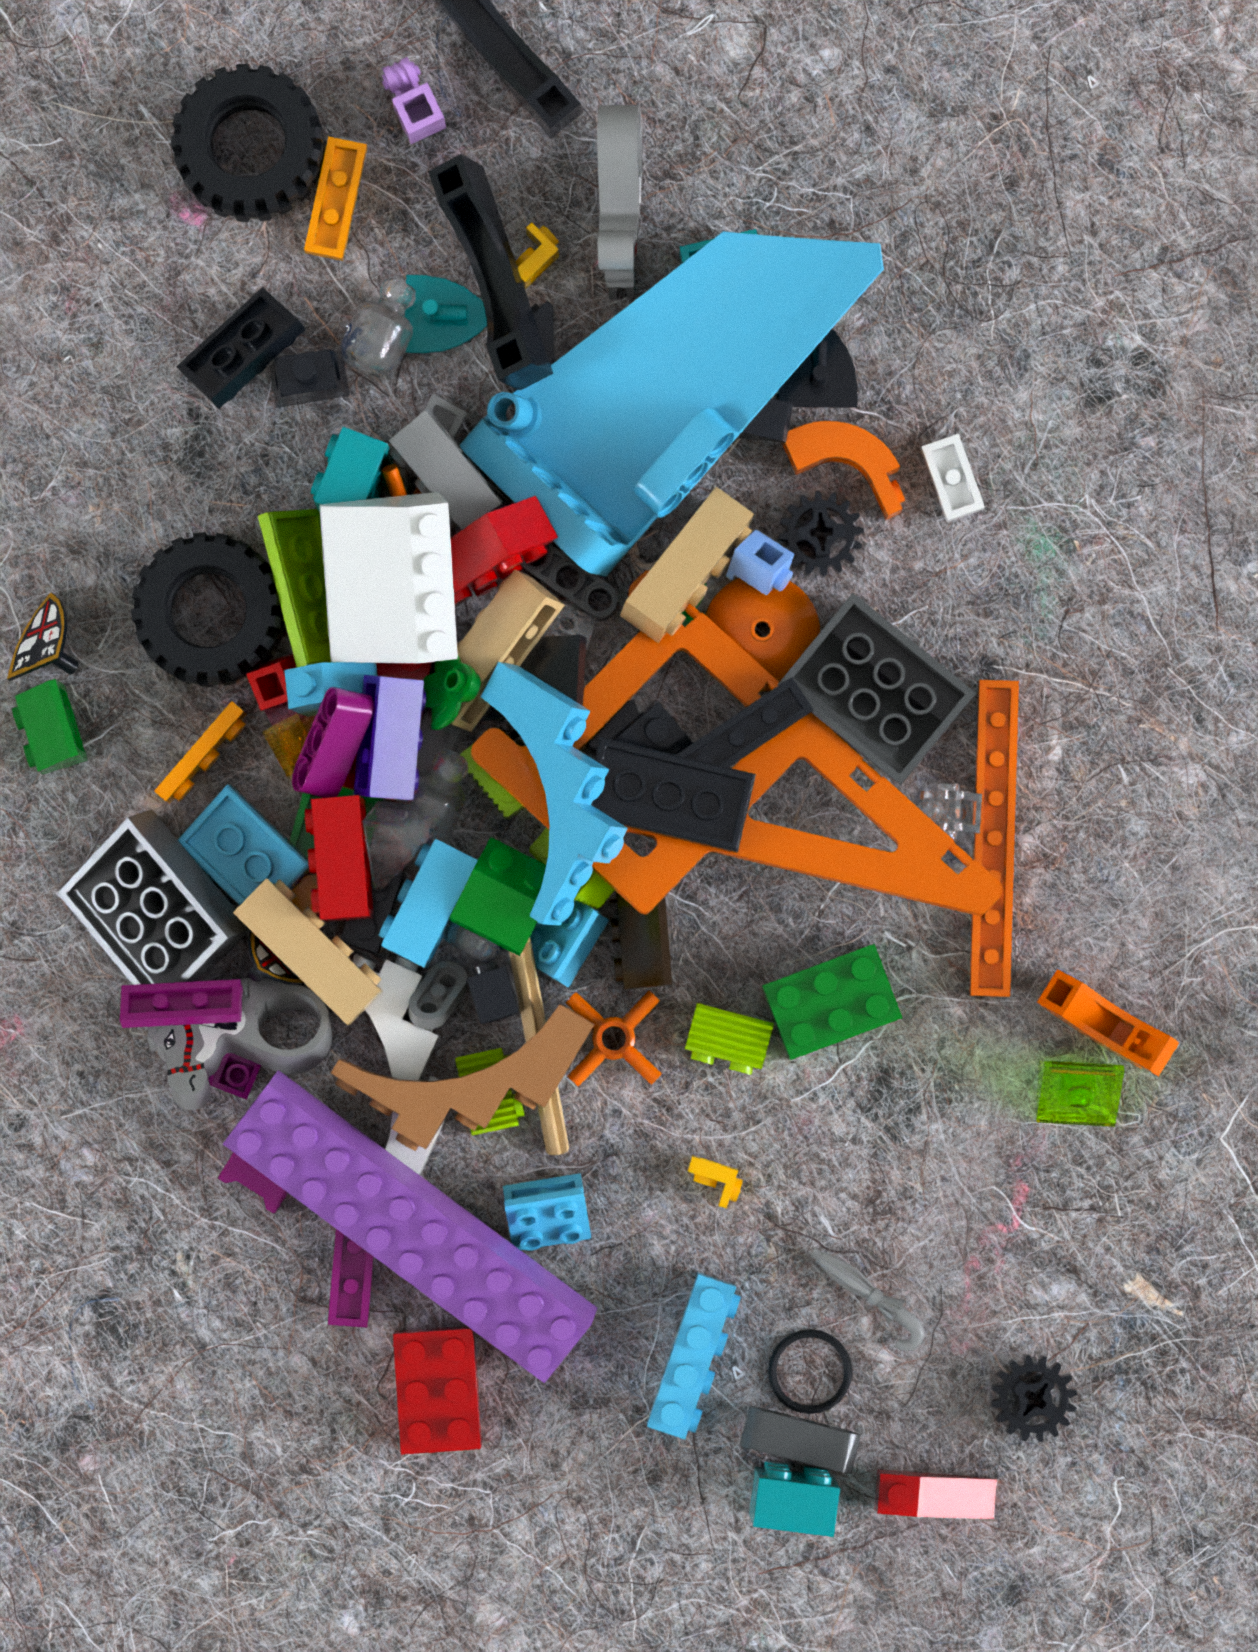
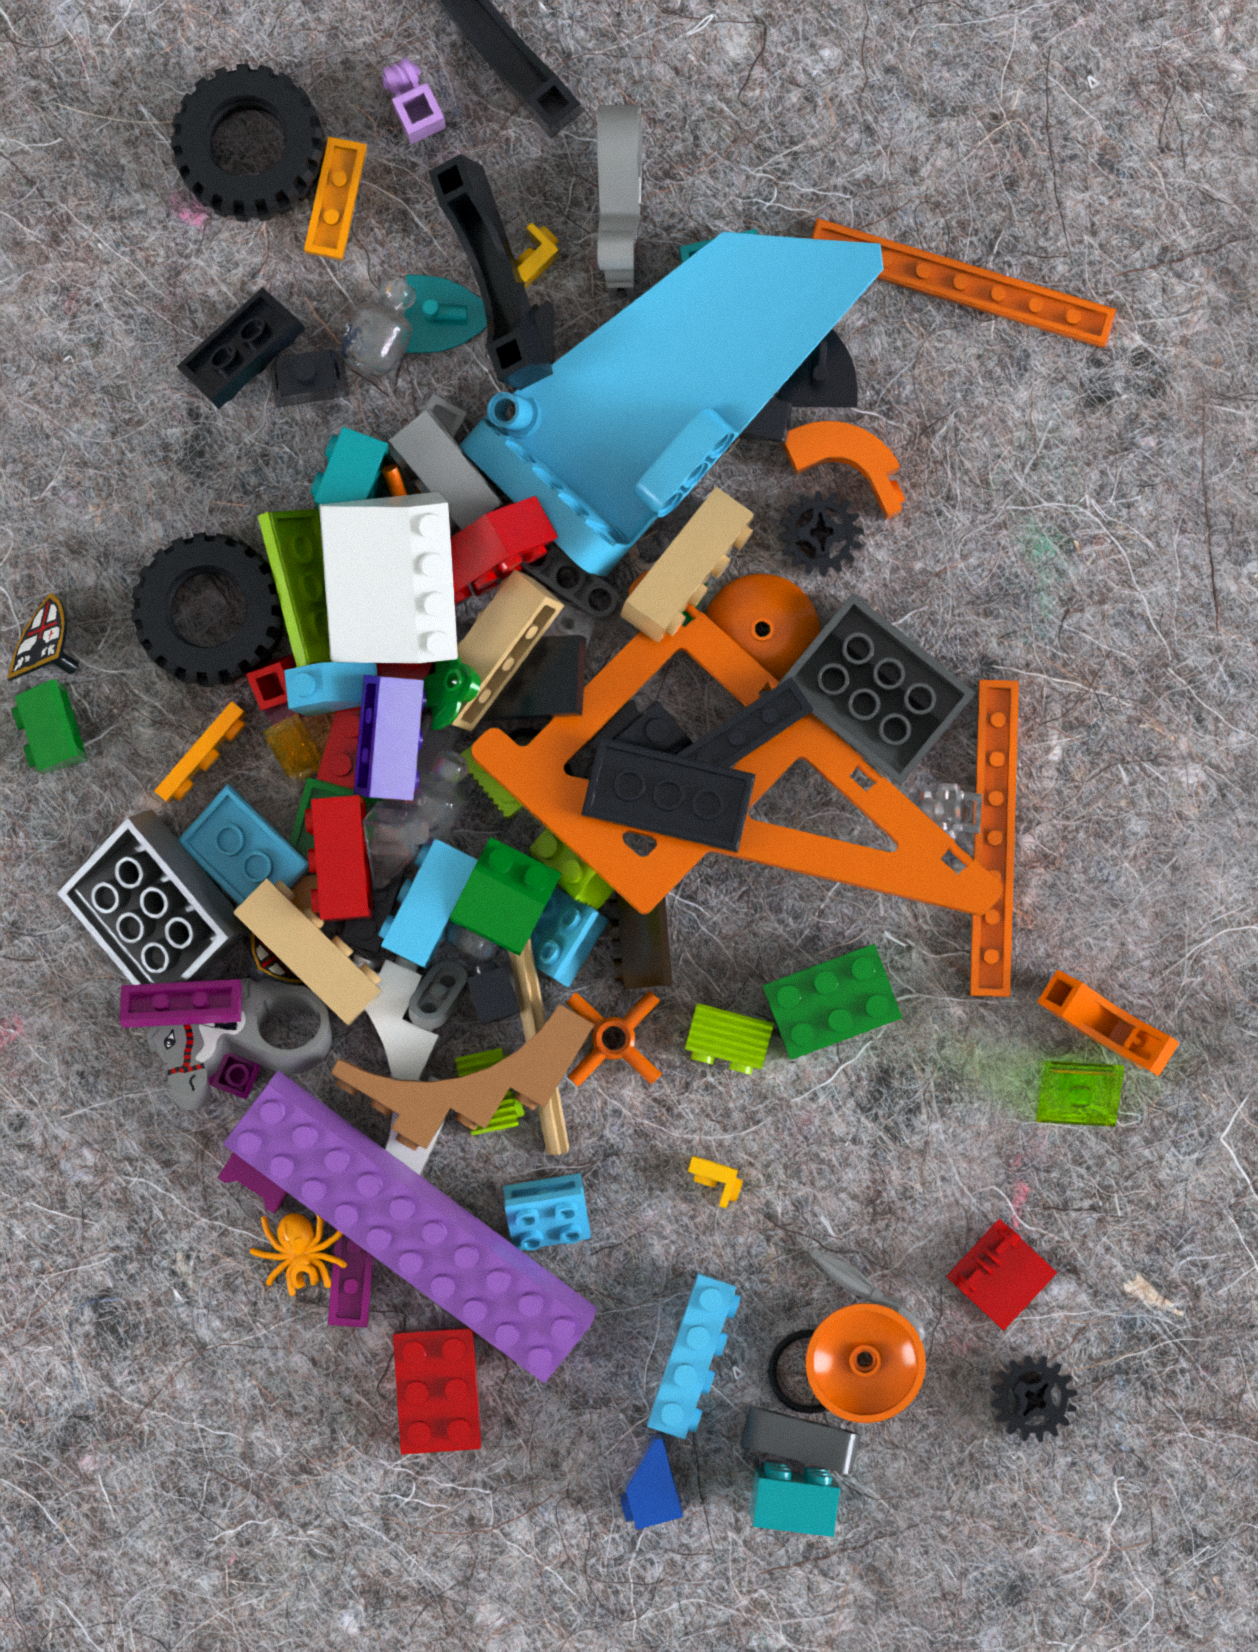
(299, 1250): none -> light orange animal
(332, 742): magenta beam -> none
(571, 781): medium azure arch -> none
(651, 1488): none -> blue slope
(761, 563): light blue brick -> none
(871, 1390): none -> orange dish
(934, 1495): slope -> none
(952, 477): white plate -> none
(982, 288): none -> orange tile
(1001, 1274): none -> red hinge

